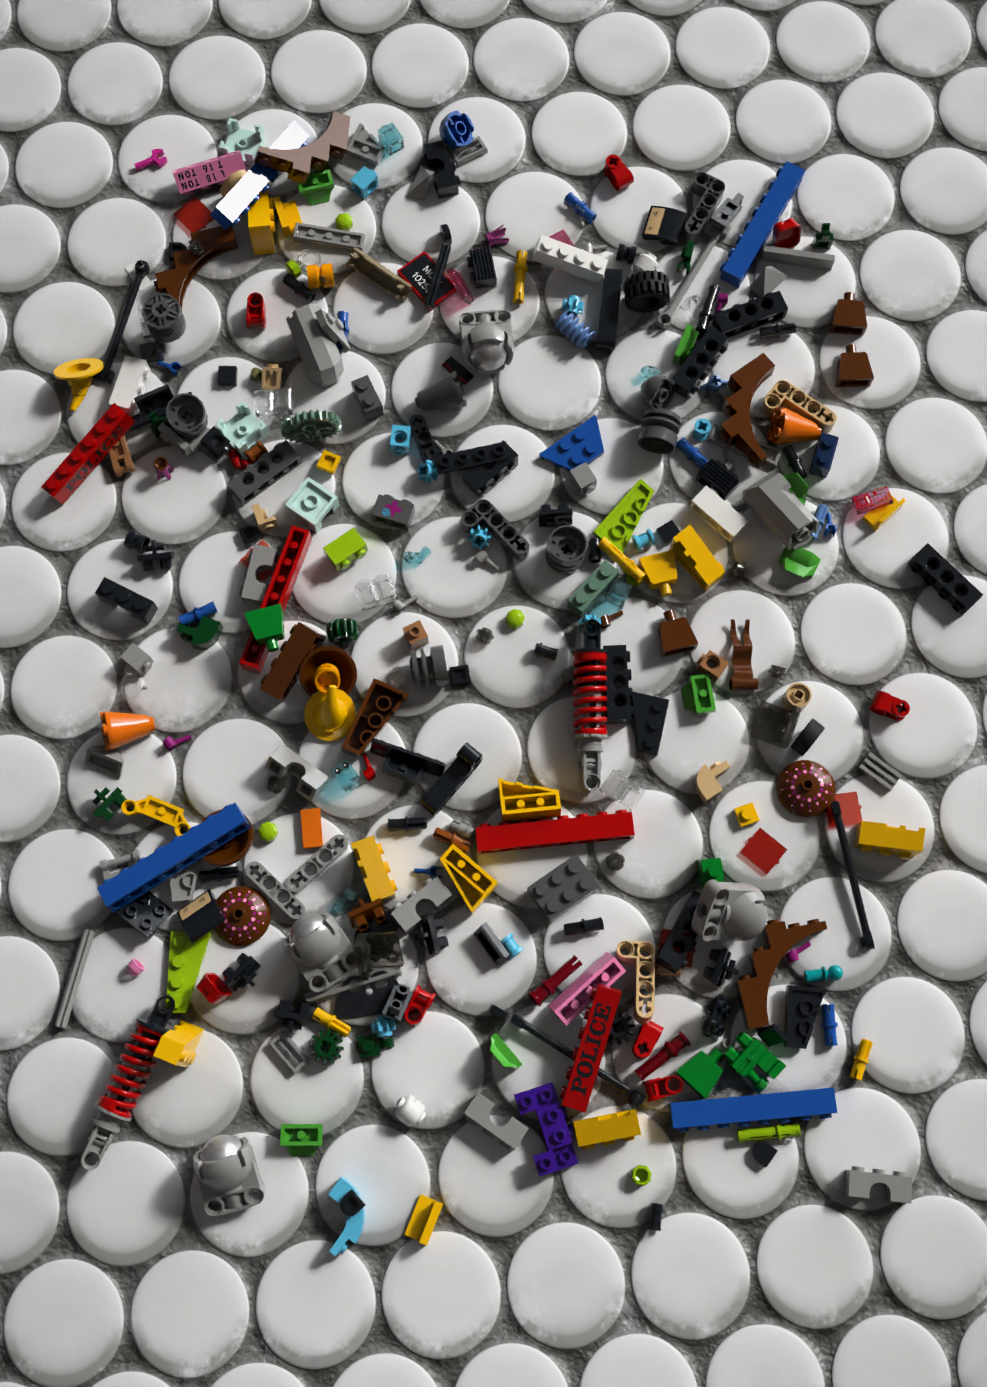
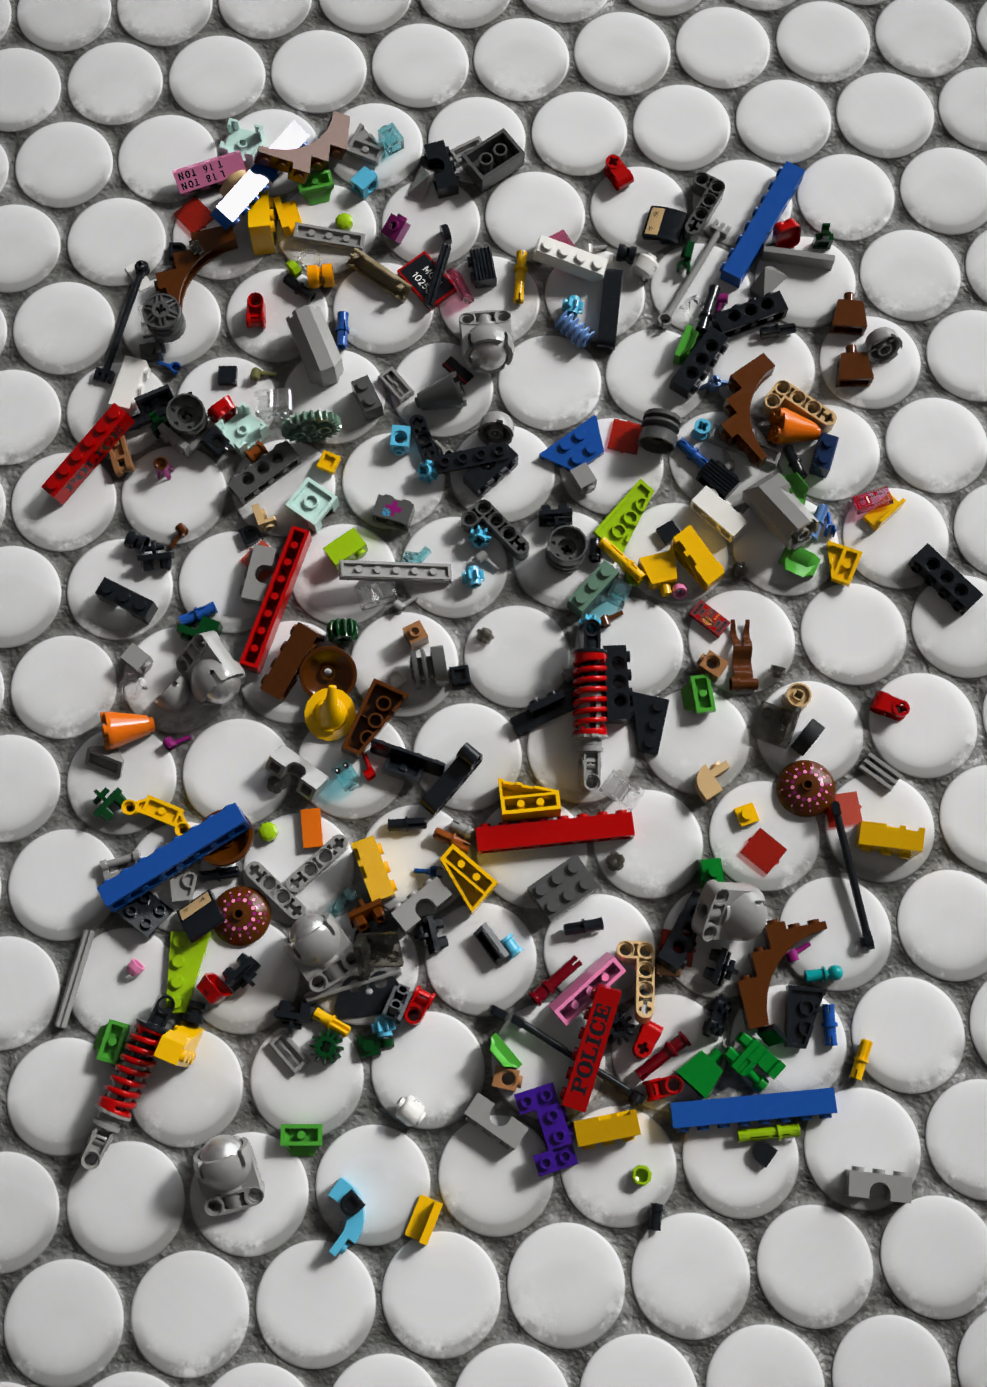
(79, 377): yellow piece -> none
(111, 1041): none -> bright green slope
(153, 160): dark pink bar -> none
(175, 696): none -> light grey cylinder
(182, 532): none -> reddish brown hand
(195, 1013): none -> black wheel
(210, 669): none -> light grey piece
(222, 409): none -> red piece
(237, 462): red arm -> none
(267, 625): green torso -> none
(271, 377): tan bracket -> none
(326, 675): light orange wheel -> none
(333, 328): light grey wing -> none
(395, 571): none -> light grey tile
(396, 227): none -> magenta brick
(405, 396): none -> light grey tile
(456, 130): blue cylinder -> none
(473, 576): none -> medium azure gear
(492, 237): flat silver piece -> none
(493, 160): none -> dark grey brick
(495, 428): none -> light grey cylinder
(497, 1079): none -> medium nougat brick
(515, 619): lime tile -> none
(543, 711): none -> black bracket
(545, 651): black pin -> none
(572, 200): blue pin -> none
(624, 436): none -> clear red piece
(643, 540): medium azure bush -> none
(646, 291): black tyre -> none
(648, 371): clear light blue arm -> none
(657, 392): dark grey cylinder -> none
(675, 635): reddish brown torso -> none
(679, 595): none -> bright pink hinge
(709, 618): none -> tile
(726, 212): hinge -> none
(842, 562): none -> yellow wing
(882, 345): none -> light grey cylinder

